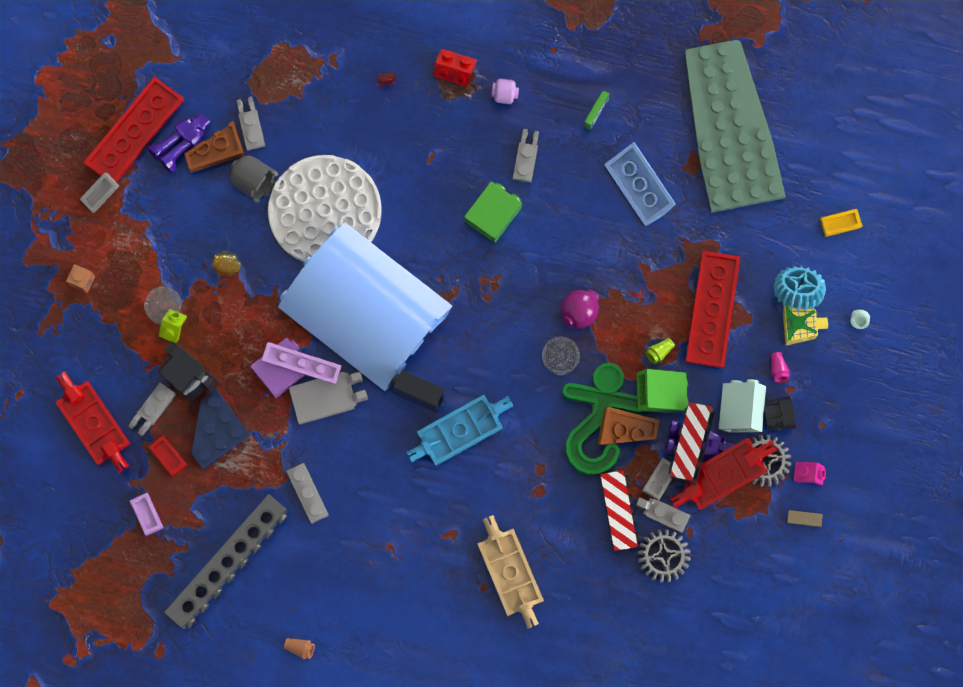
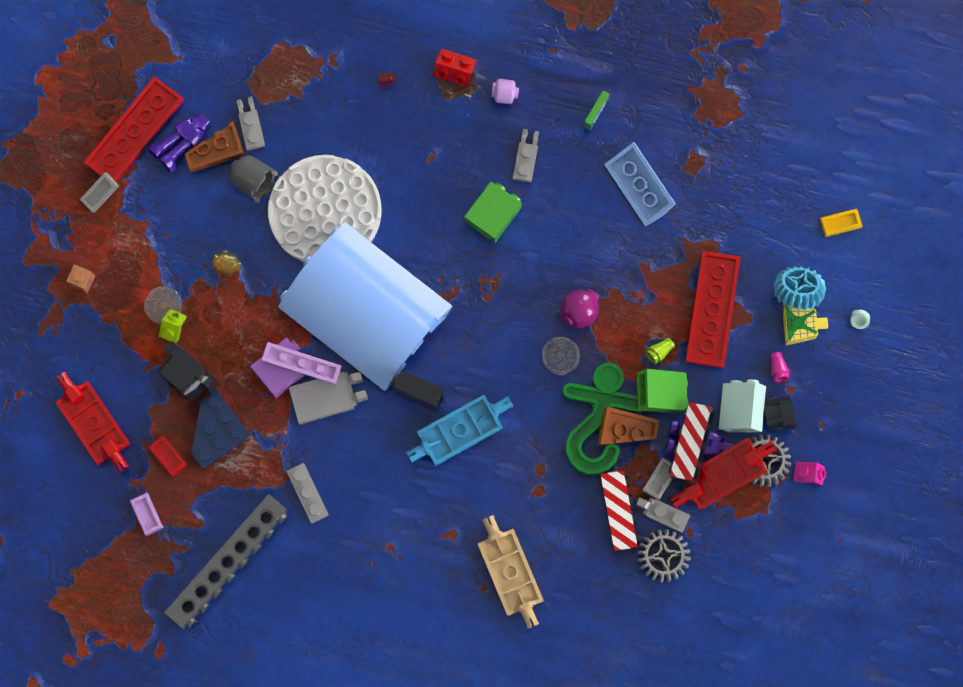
(153, 408): light grey hinge -> none
(301, 648): nougat cone -> none
(731, 129): sand green wing -> none
(804, 518): dark tan piece -> none

